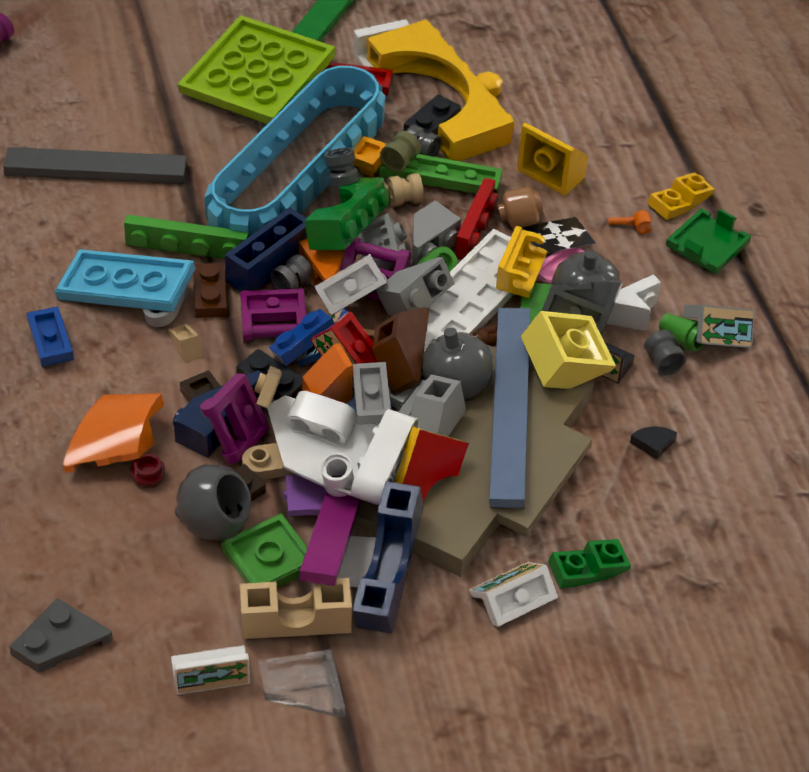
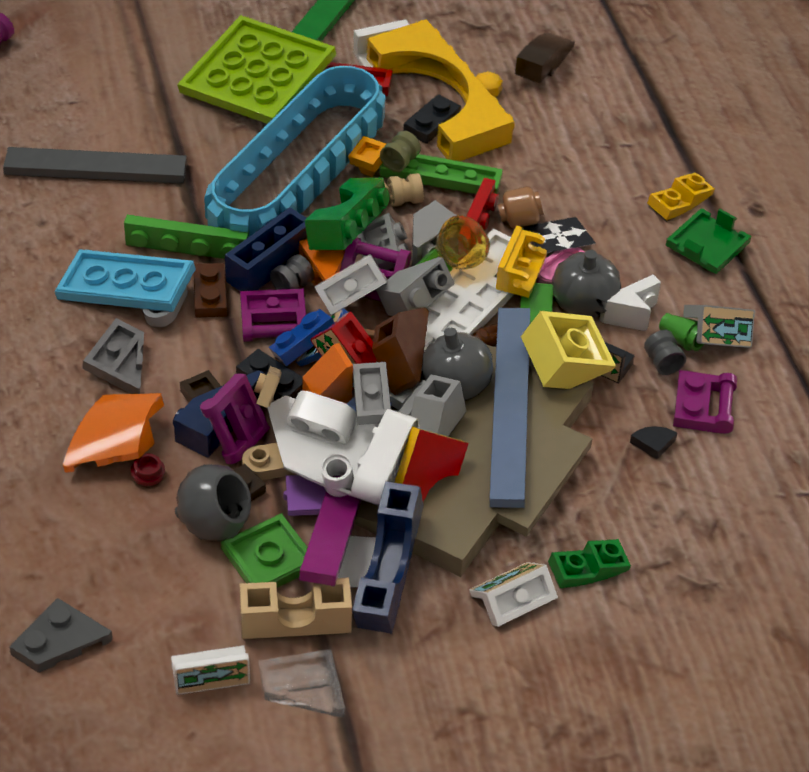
(50, 336): blue plate -> none
(118, 357): none -> flat silver wing
(186, 342): tan piece -> none
(341, 166): dark grey wheel -> none
(429, 143): dark grey wheel -> none
(462, 243): none -> clear yellow helmet
(542, 56): none -> dark brown slope
(550, 160): yellow slope -> none
(584, 298): dark grey wing -> none
(640, 219): orange hand -> none
(694, 397): none -> magenta plate

